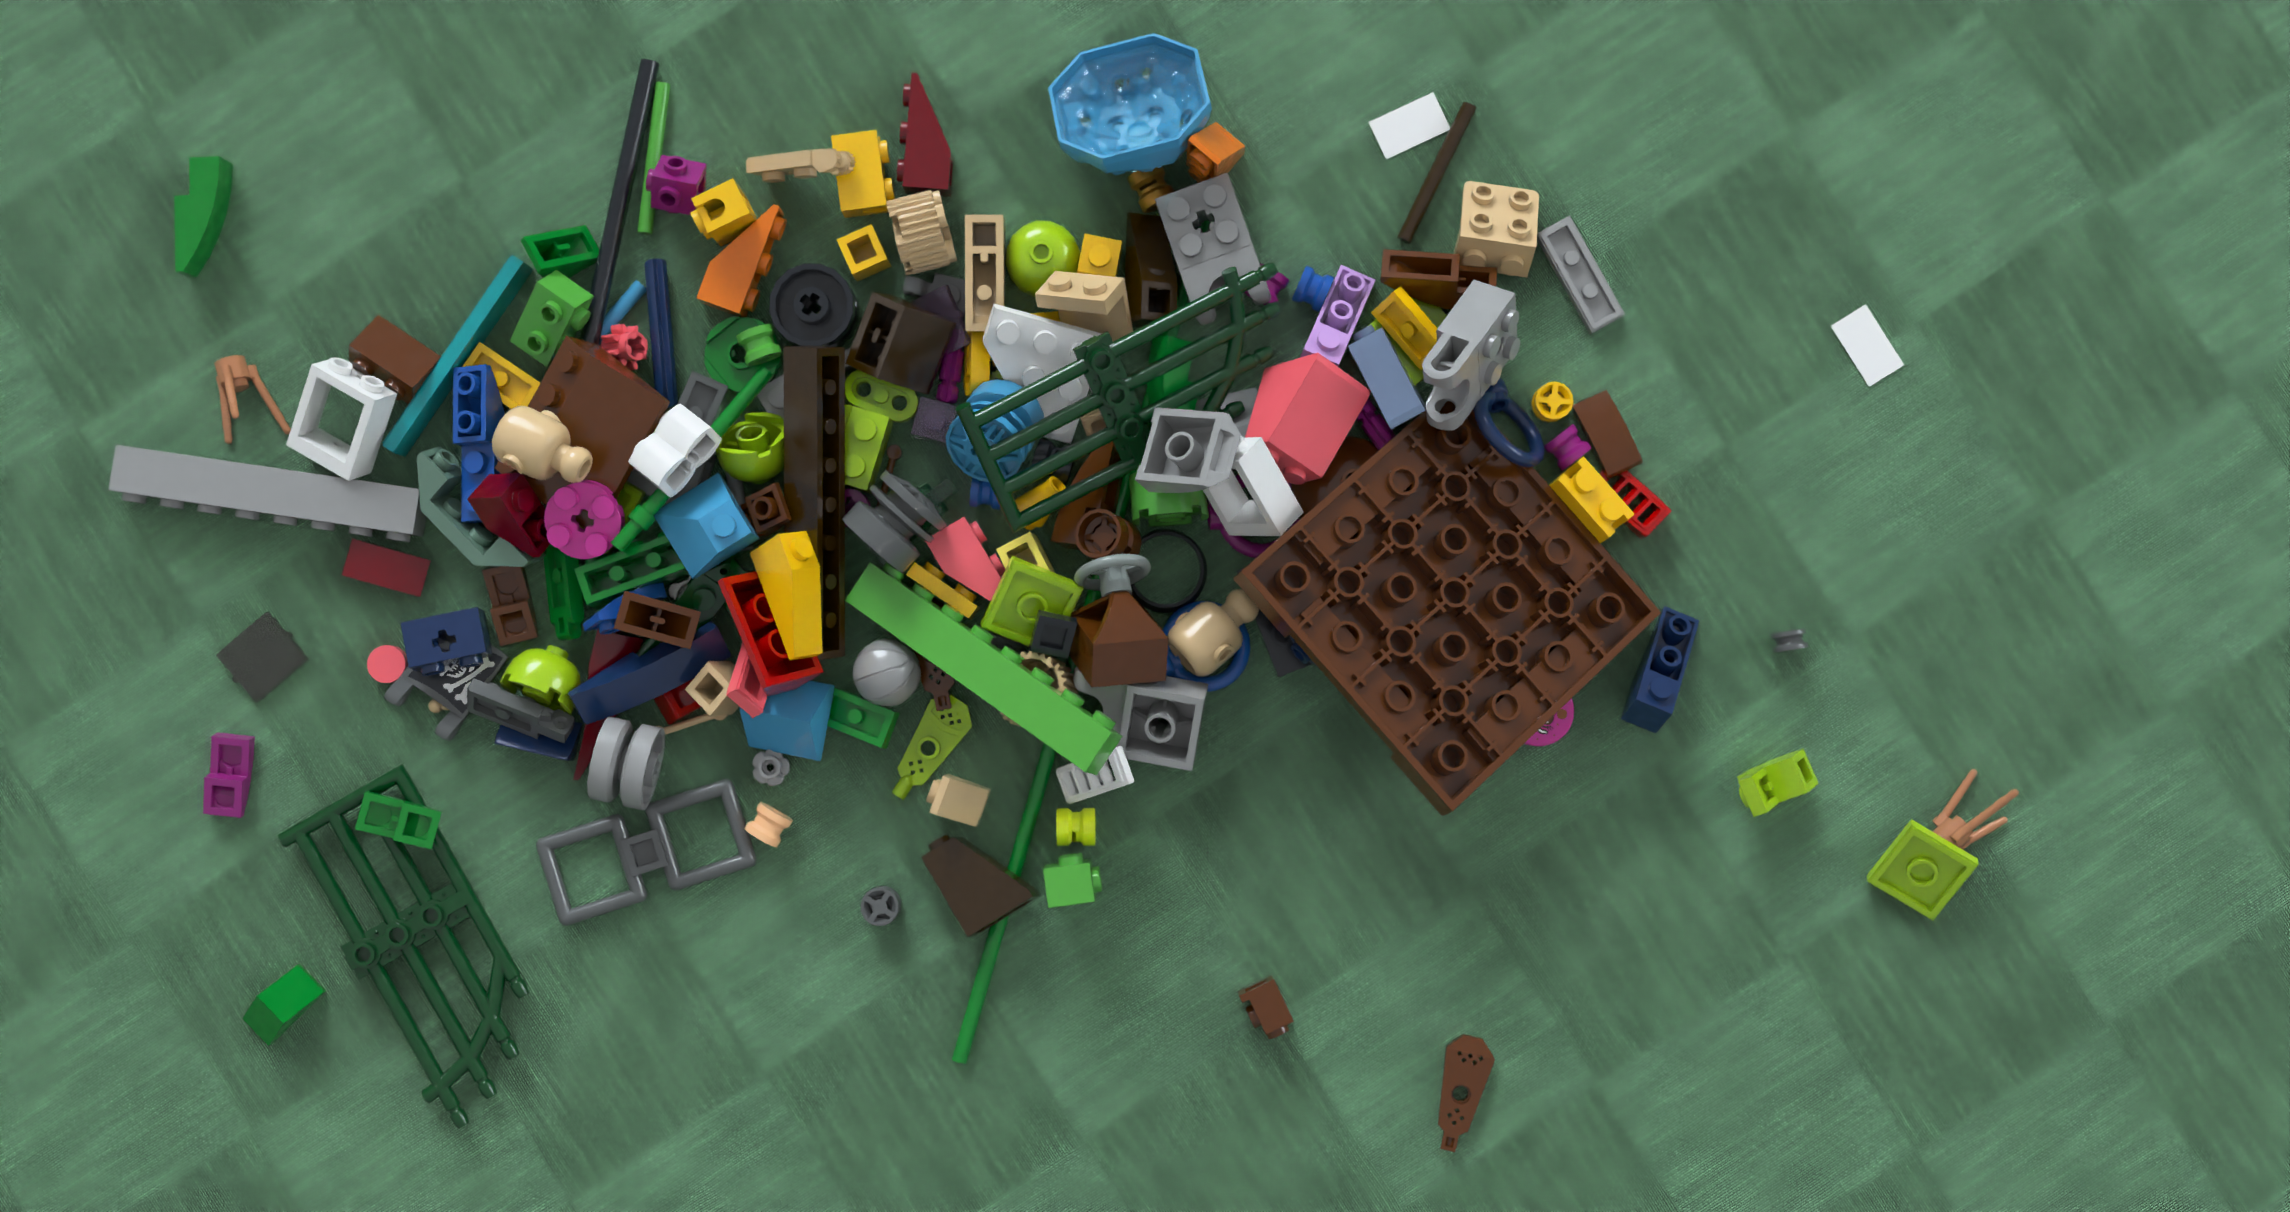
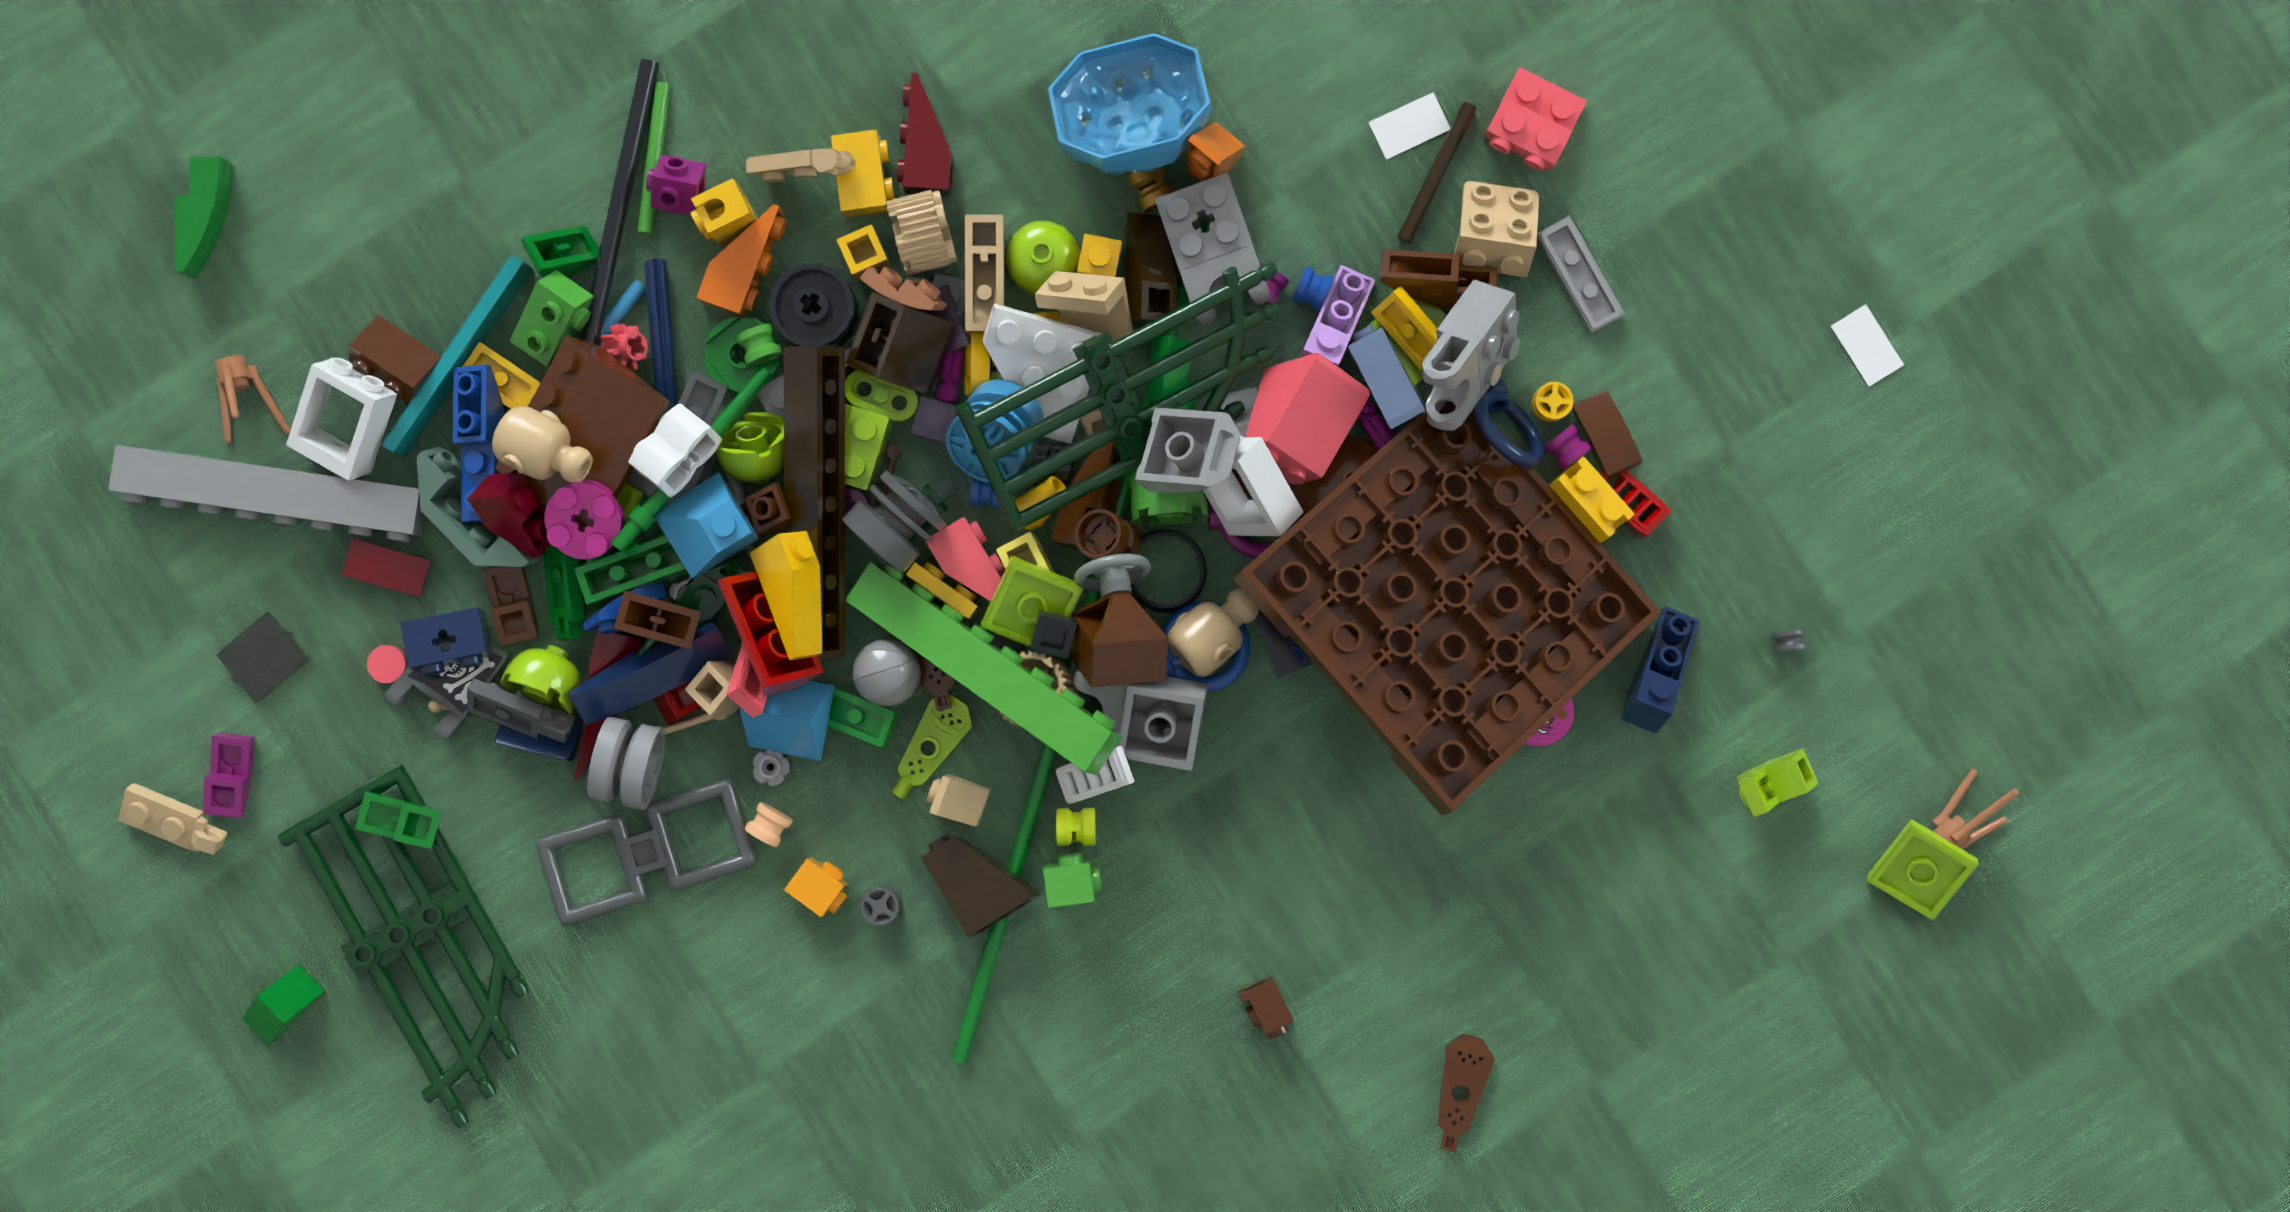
(169, 820): none -> tan hinge
(818, 886): none -> light orange brick
(911, 293): none -> nougat slope
(1534, 120): none -> coral plate

